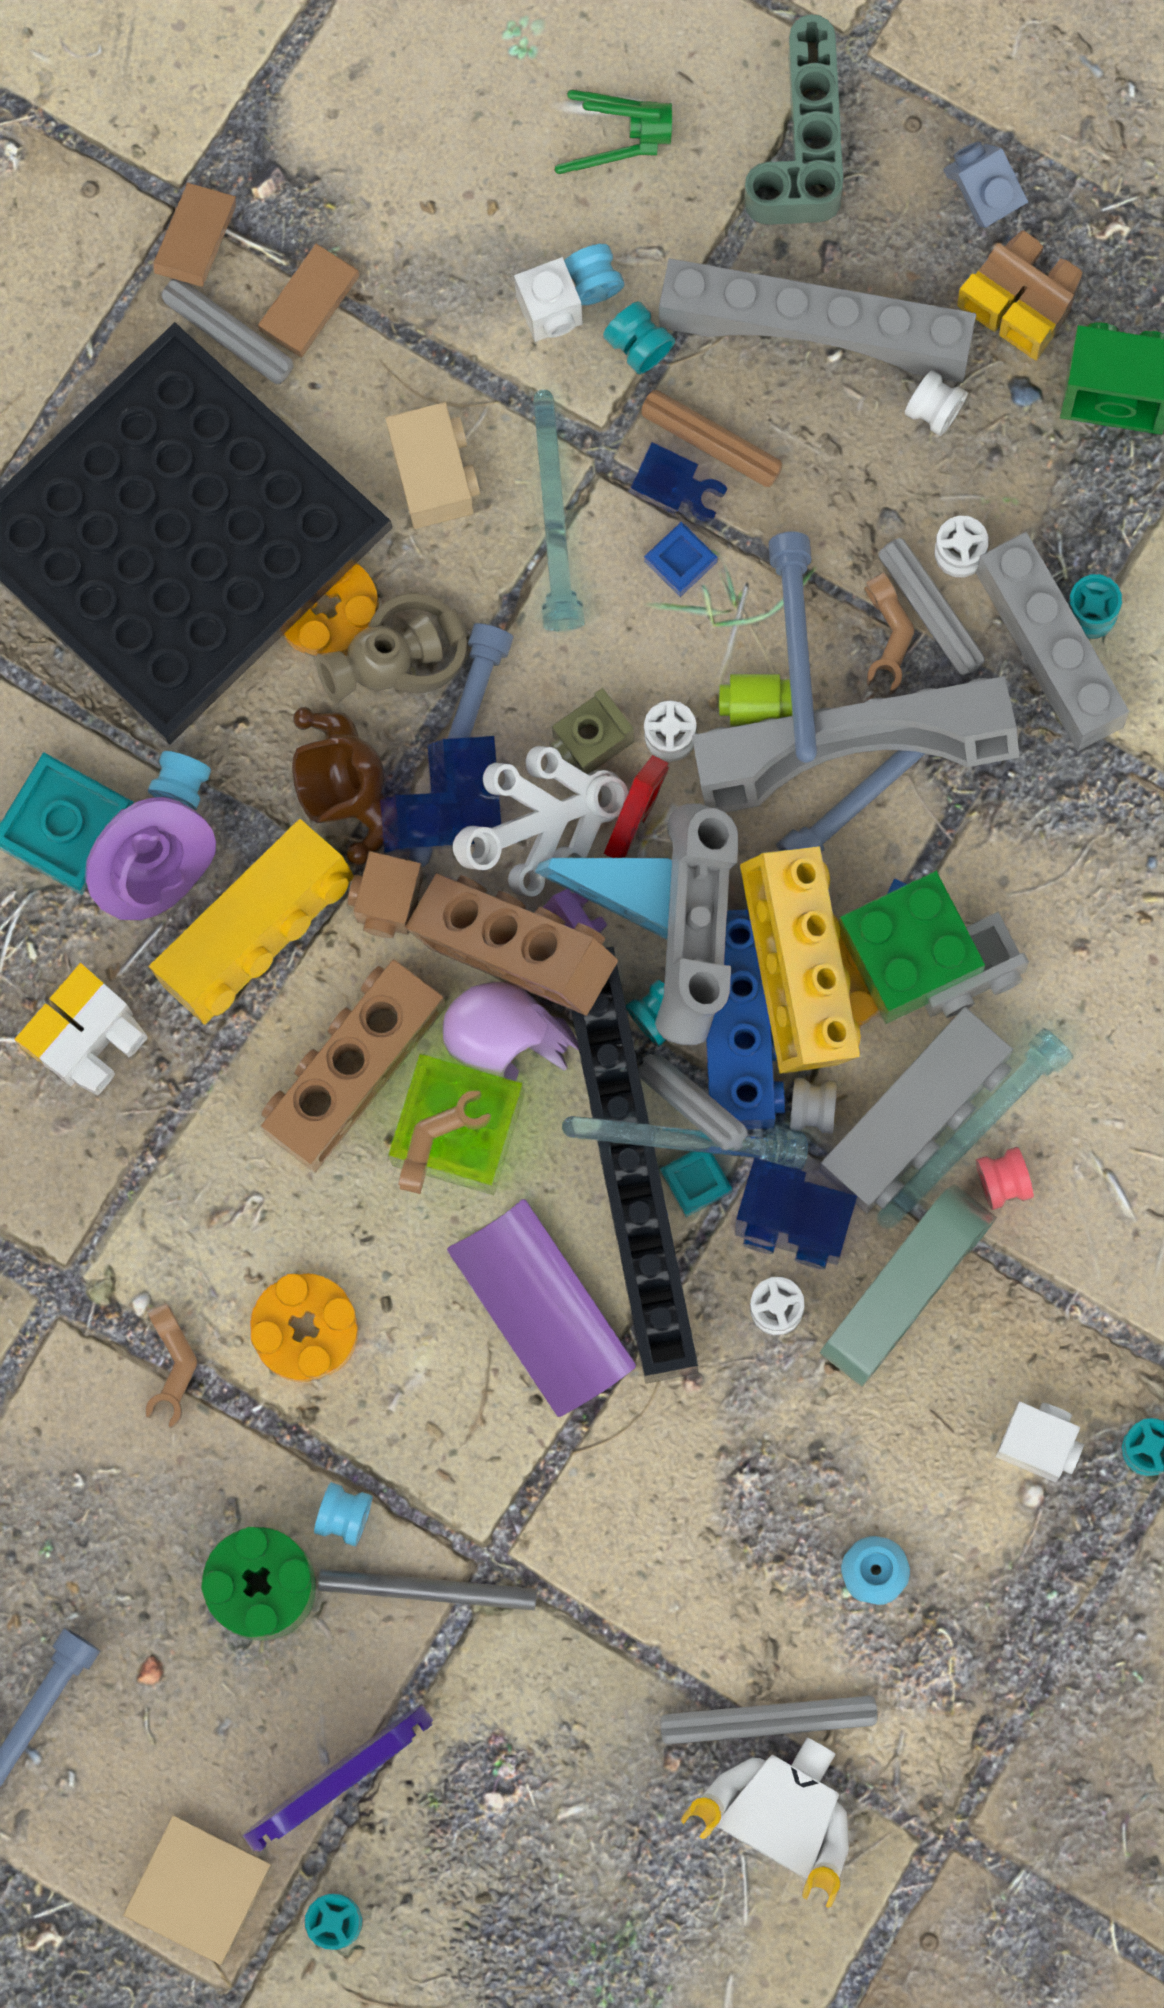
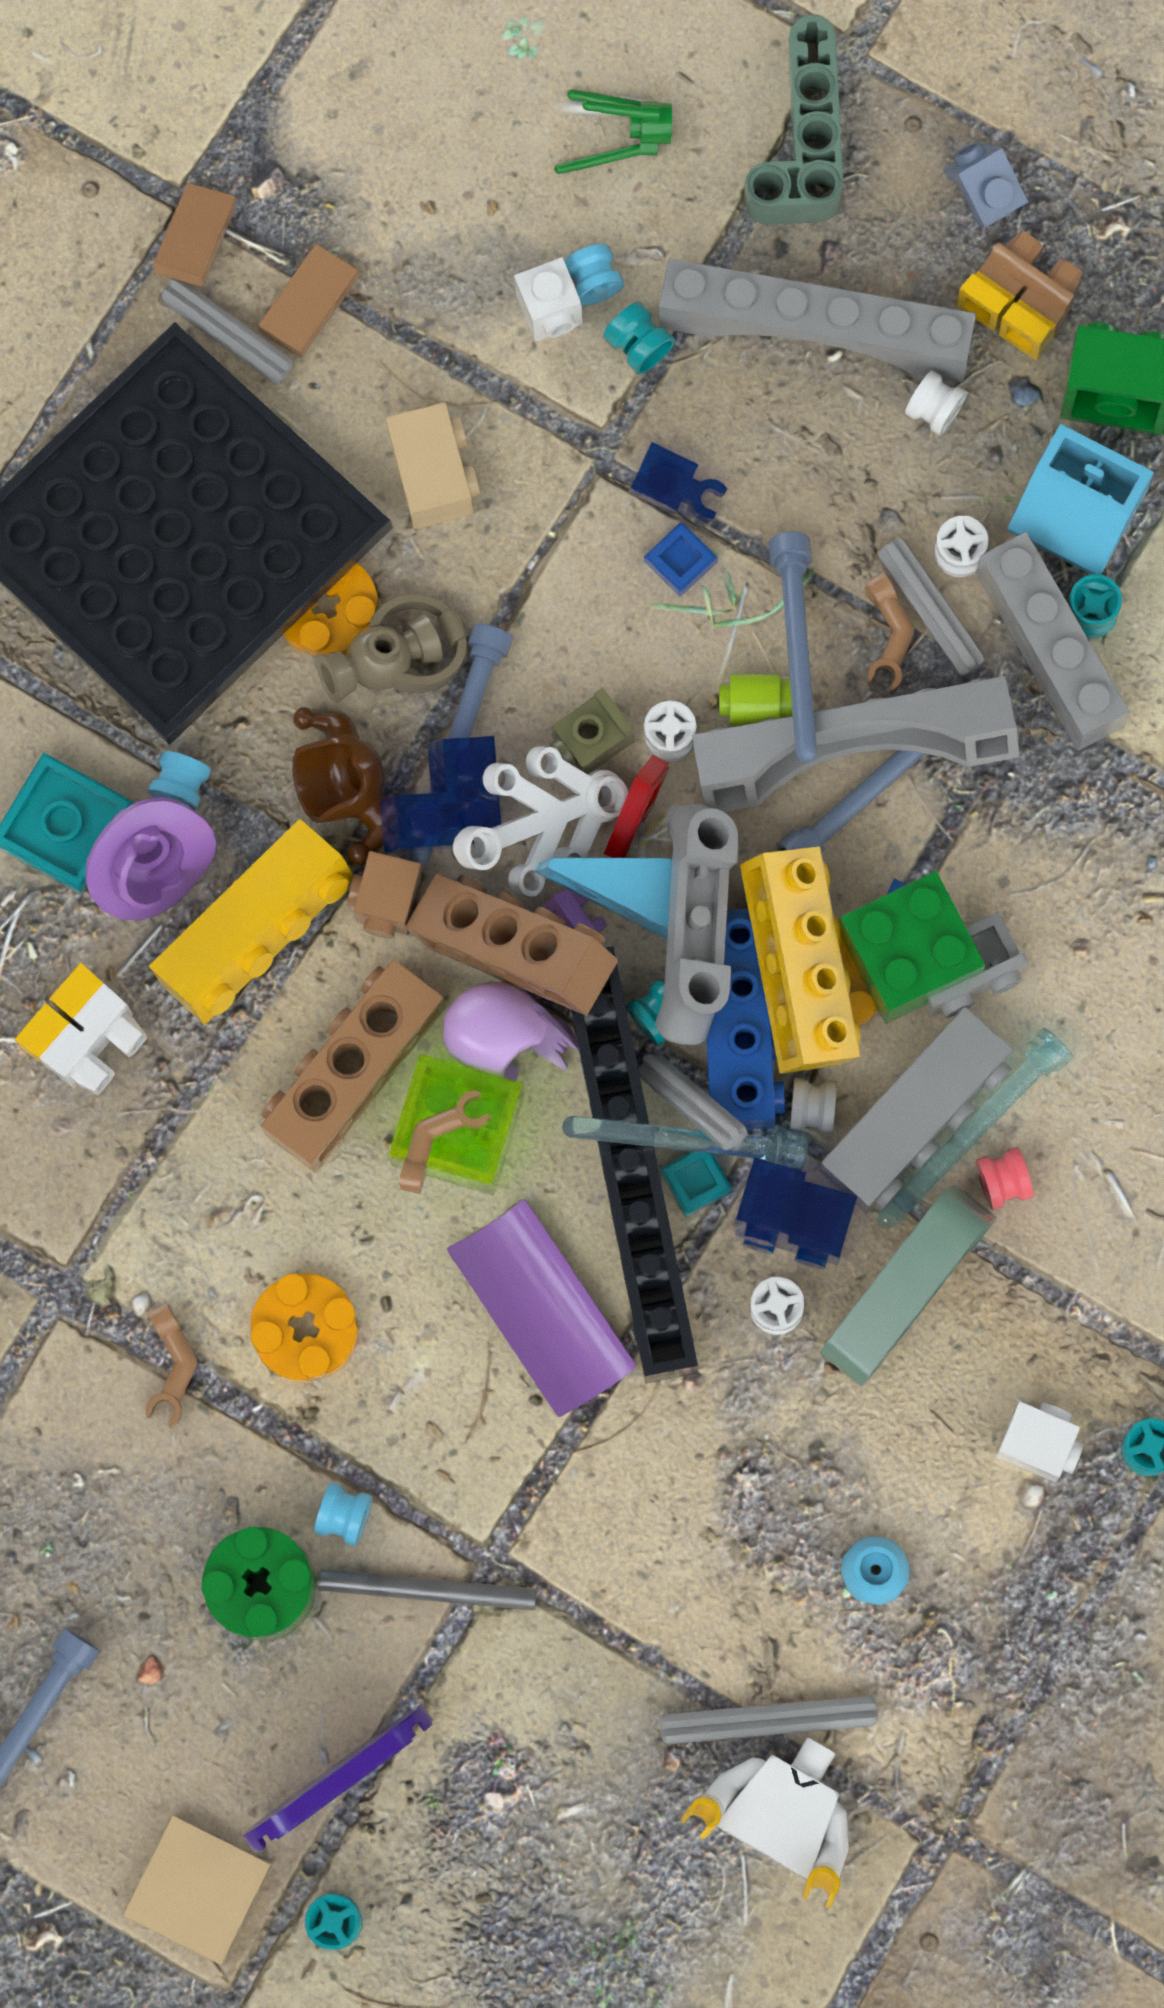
(562, 608): clear light blue piece -> none
(711, 438): medium nougat axle -> none
(1080, 500): none -> medium azure slope

